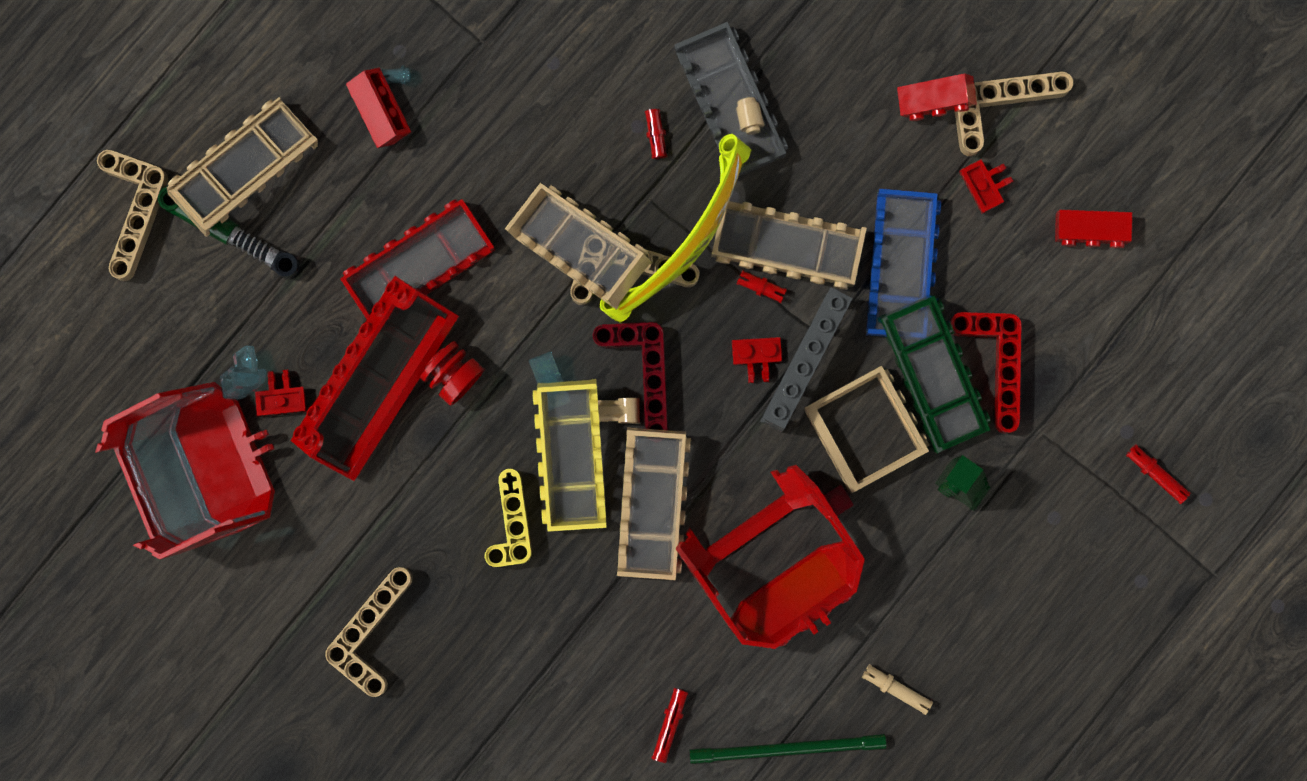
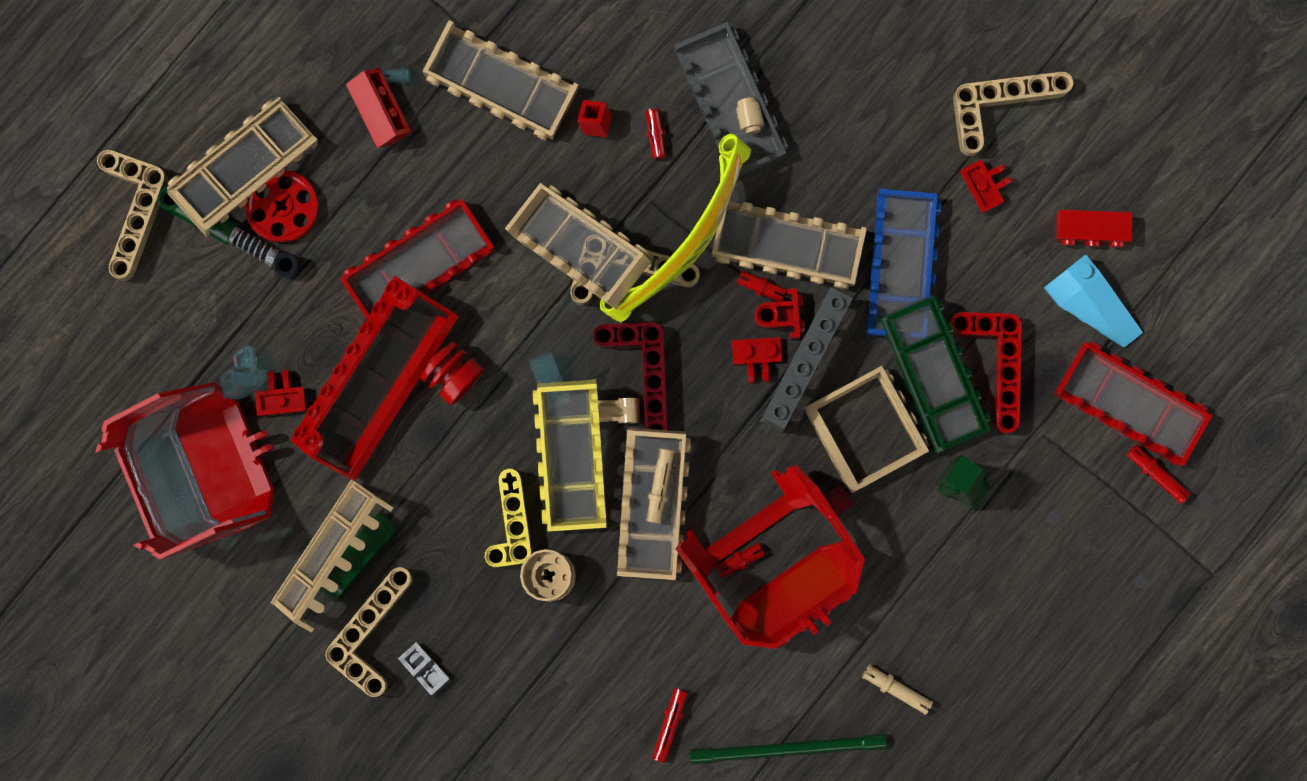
(283, 217): none -> red wedge
(326, 551): none -> tan window
(374, 542): none -> dark green beam
(424, 669): none -> flat silver slope
(499, 81): none -> clear window
(535, 569): none -> tan wheel
(594, 118): none -> red brick
(660, 483): none -> tan pin
(740, 560): none -> red pin
(784, 314): none -> red pin
(937, 97): red brick -> none
(1092, 300): none -> medium azure wedge
(1133, 403): none -> clear window

